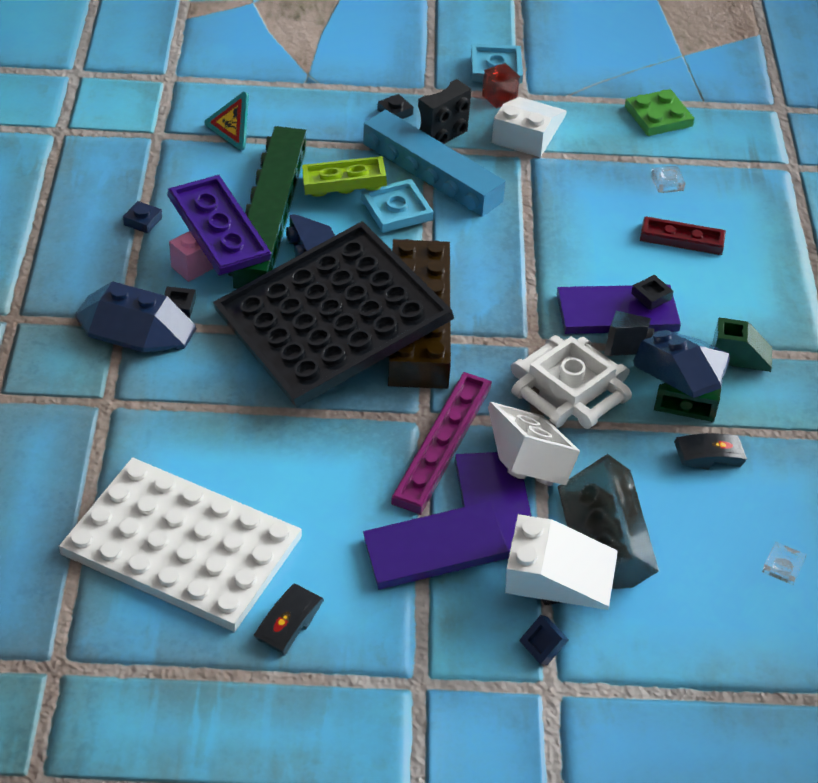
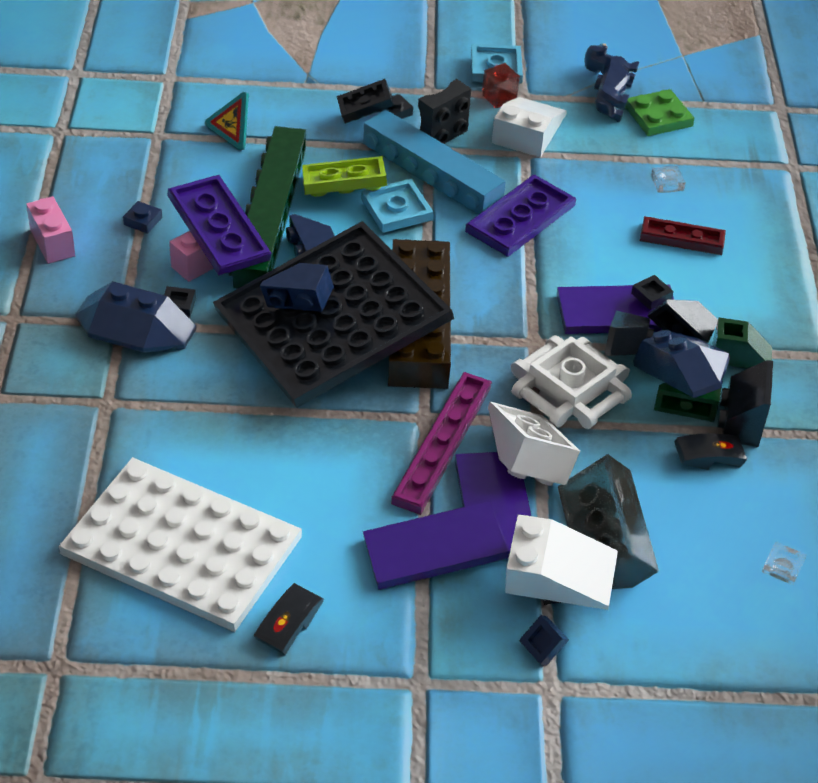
(50, 229): none -> bright pink brick
(299, 288): none -> dark blue slope
(365, 101): none -> black bracket
(520, 215): none -> dark purple tile
(612, 81): none -> dark blue animal
(685, 318): none -> black slope
(747, 403): none -> black slope

